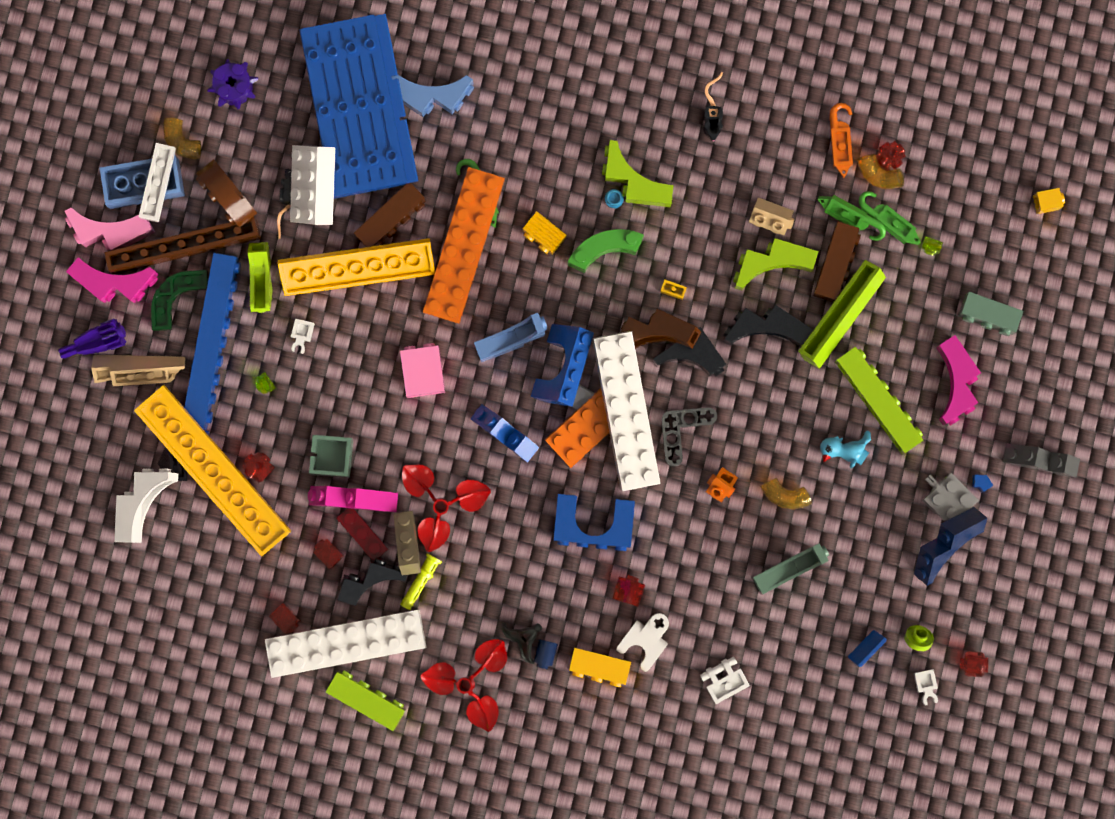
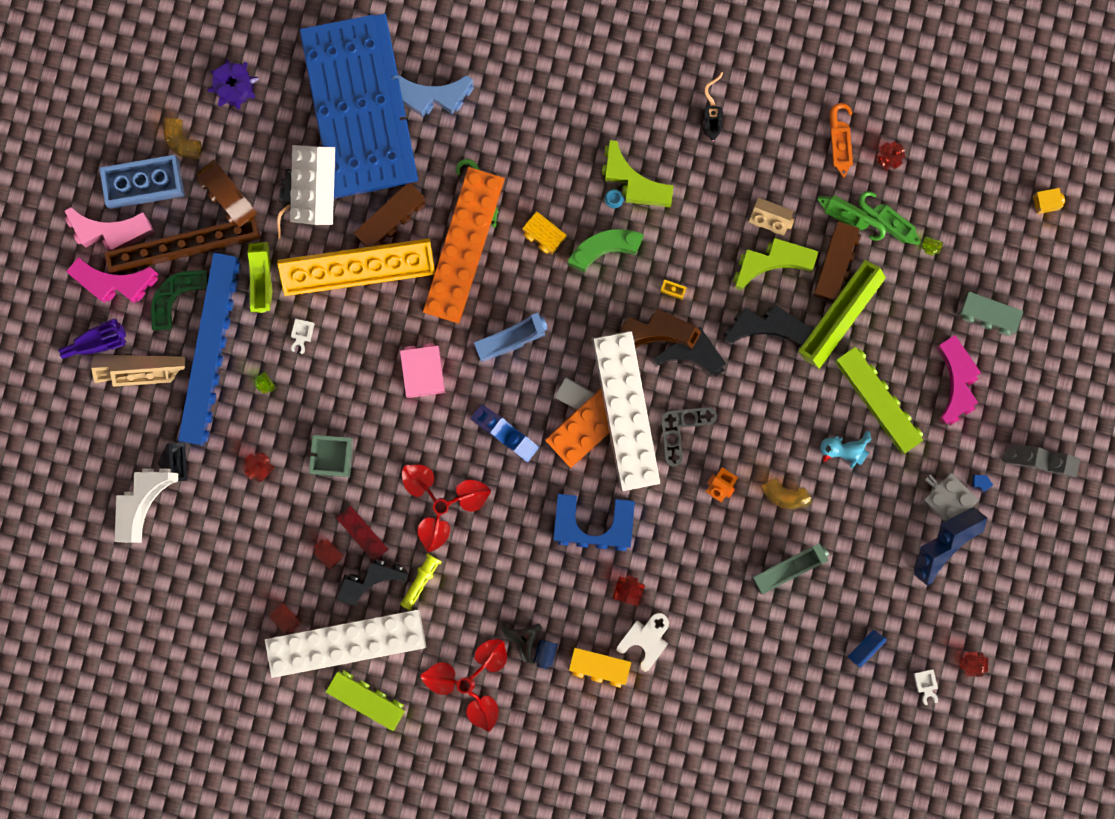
(157, 182): white plate -> none
(212, 470): yellow plate -> none
(353, 498): dark pink arch -> none
(407, 543): dark tan brick -> none
(564, 386): blue arch -> none
(728, 685): white plate -> none
(877, 176): clear yellow cylinder -> none
(919, 638): lime plate -> none

